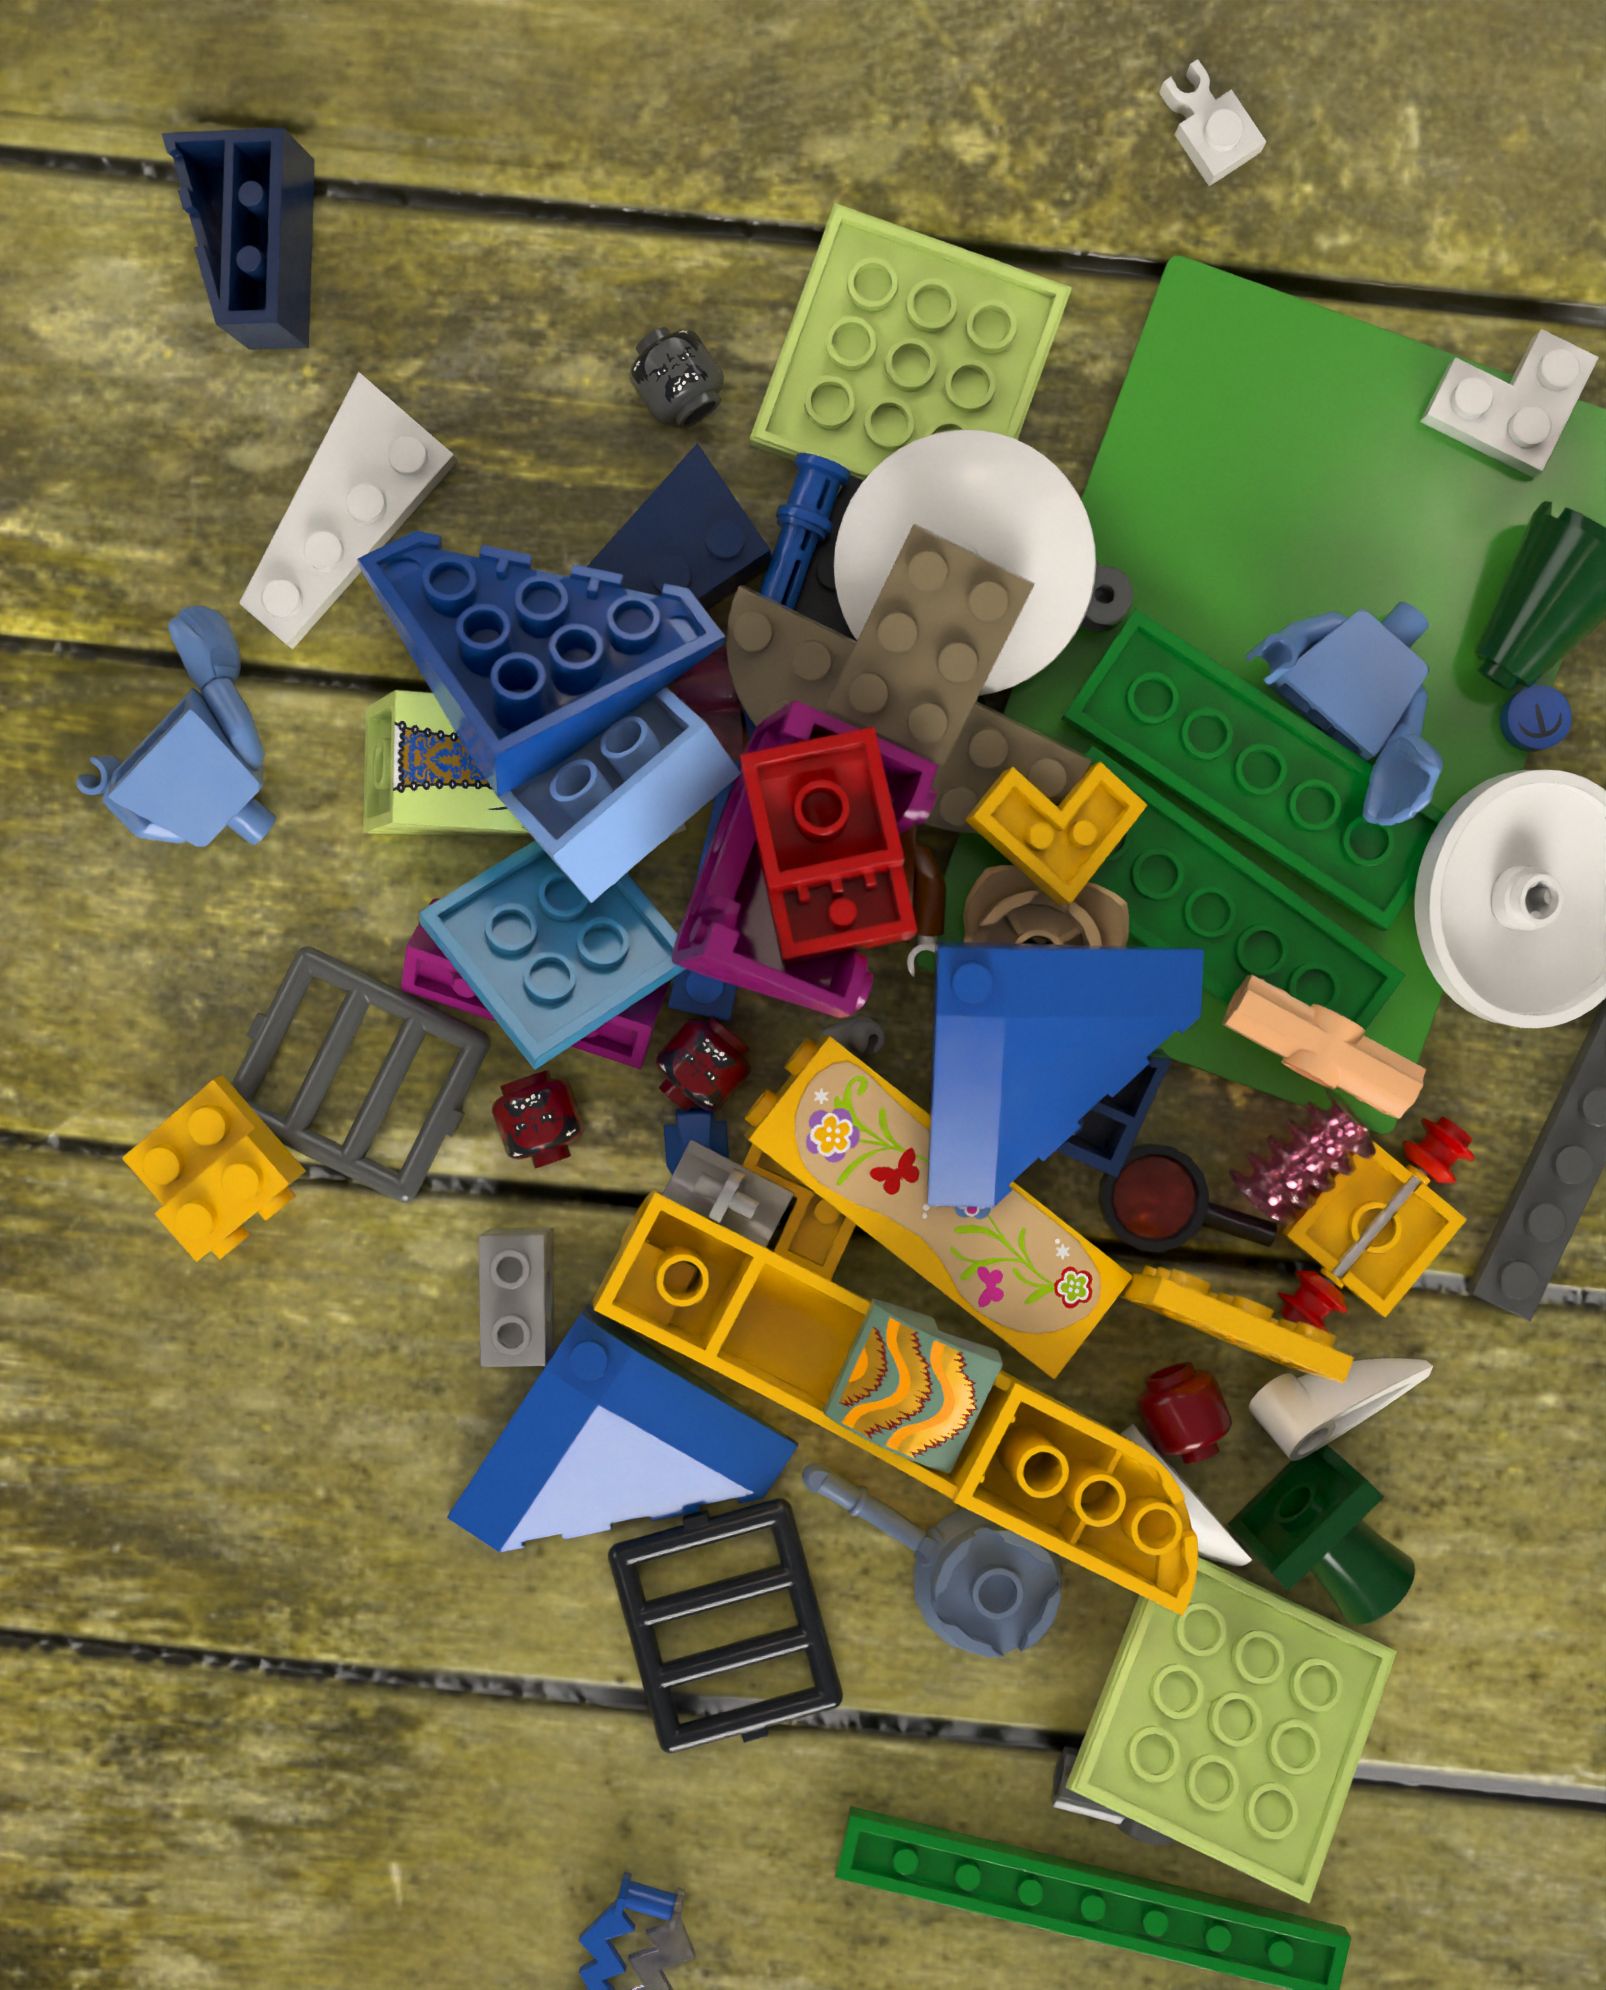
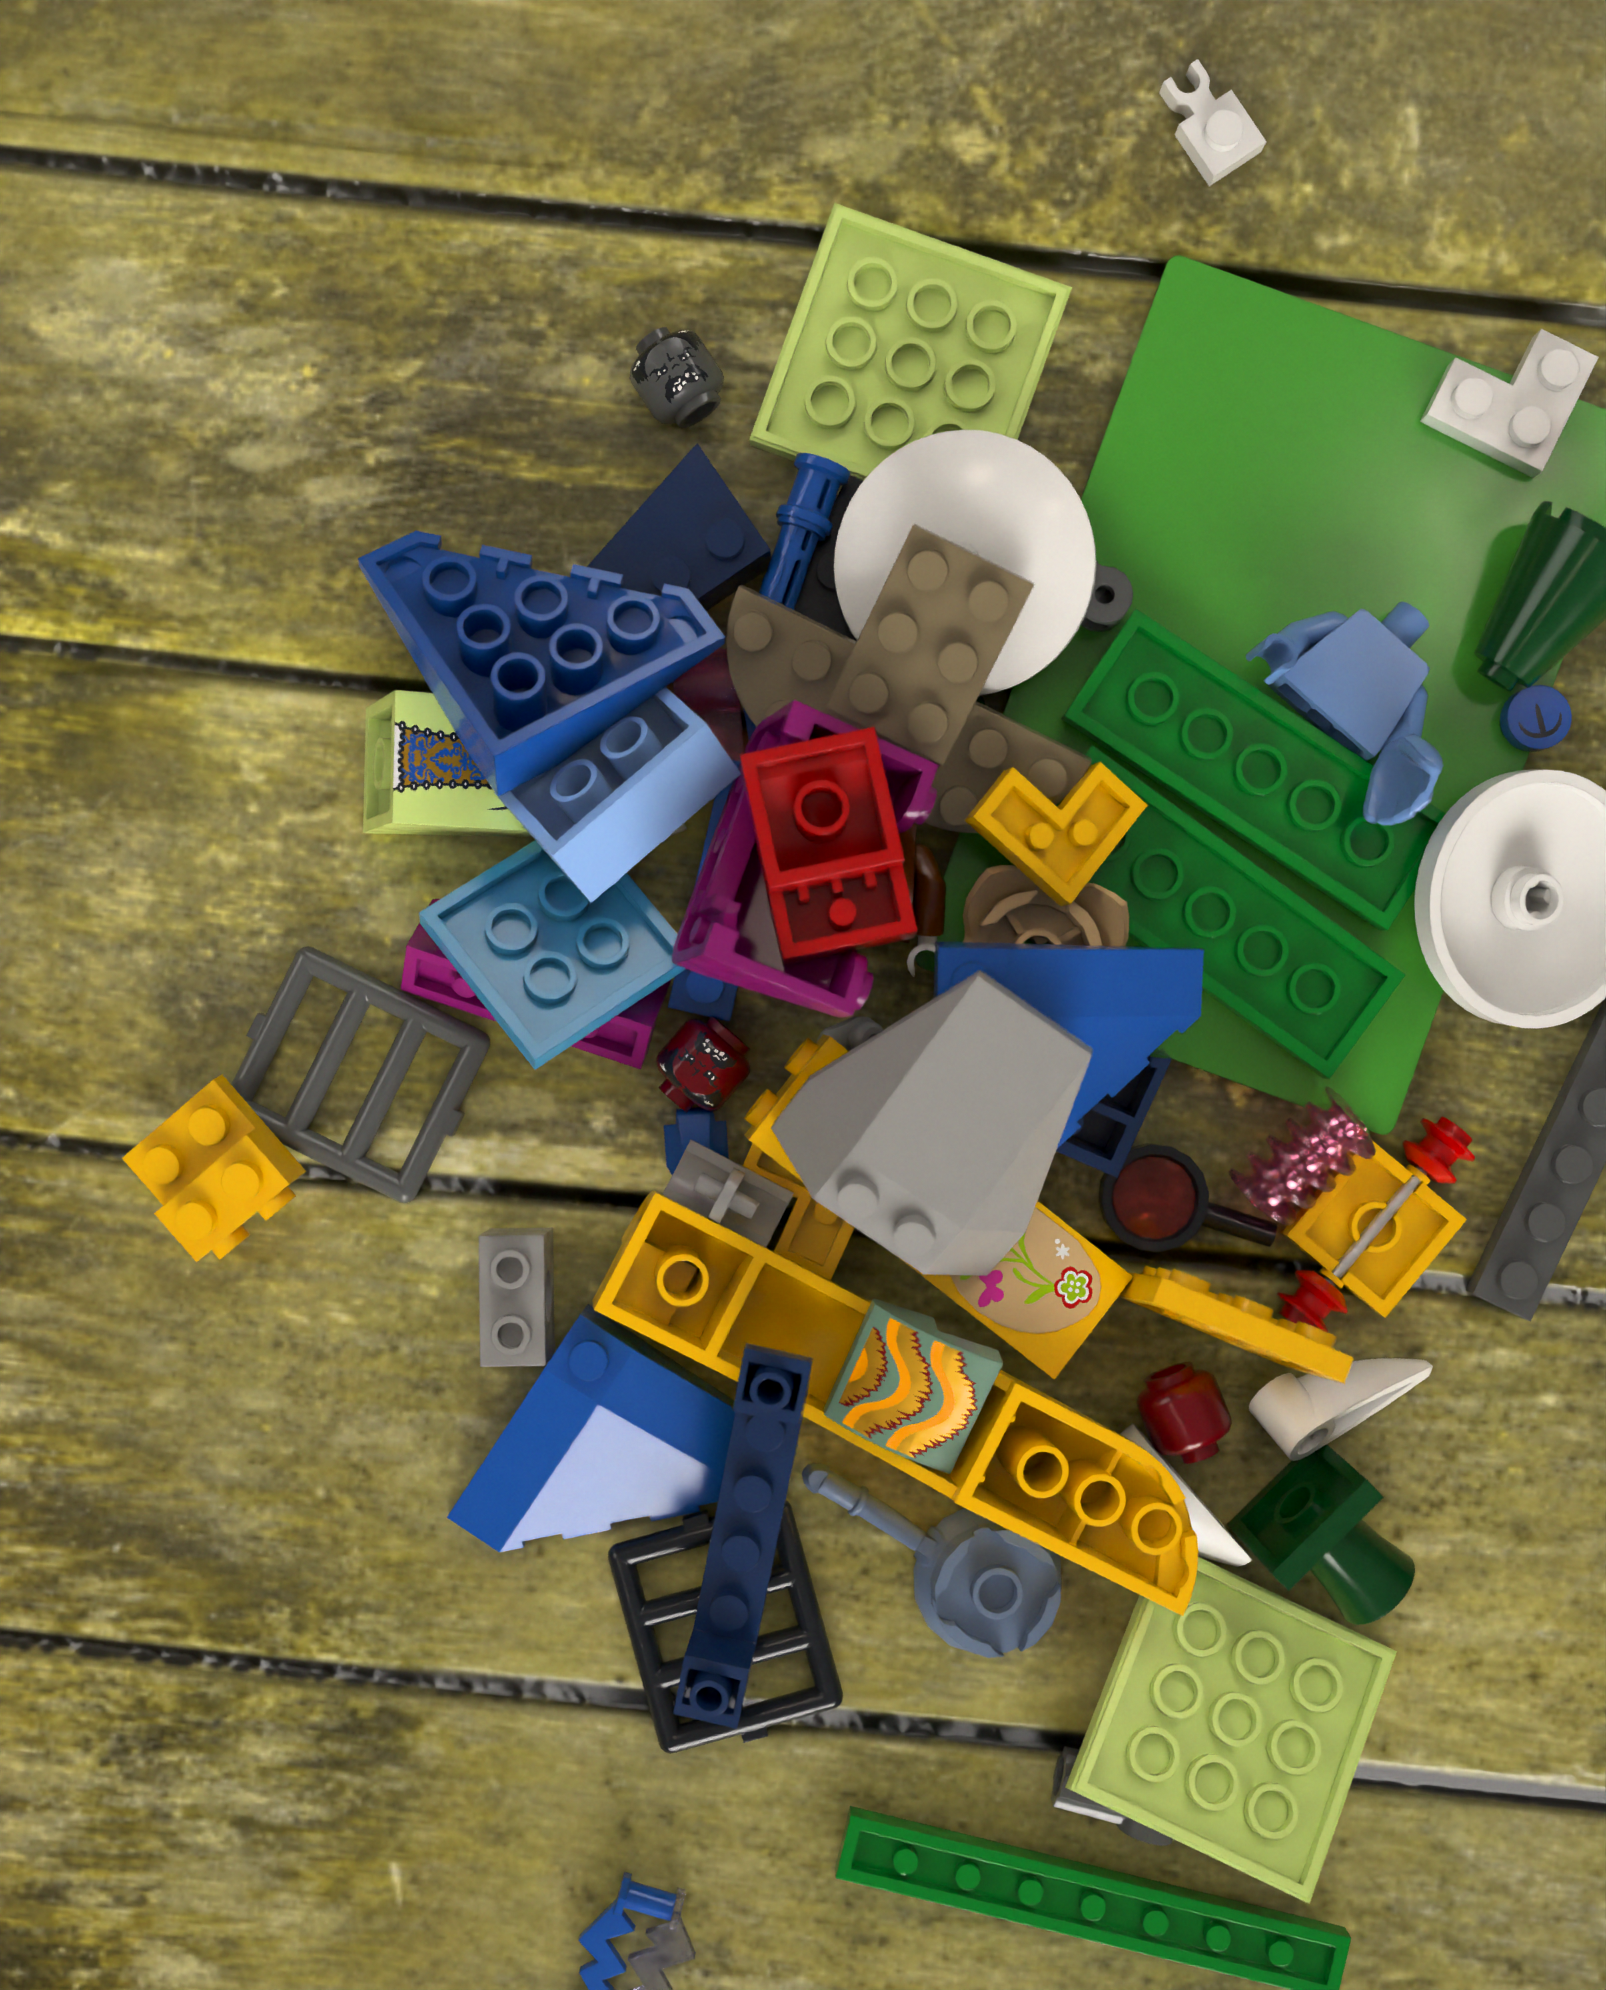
(201, 758): medium blue torso -> none
(252, 229): dark blue wedge -> none
(350, 502): white wing -> none
(538, 1118): dark red head -> none
(744, 1534): none -> dark blue slope
(940, 1127): none -> light grey wedge
(1324, 1046): light nougat piece -> none

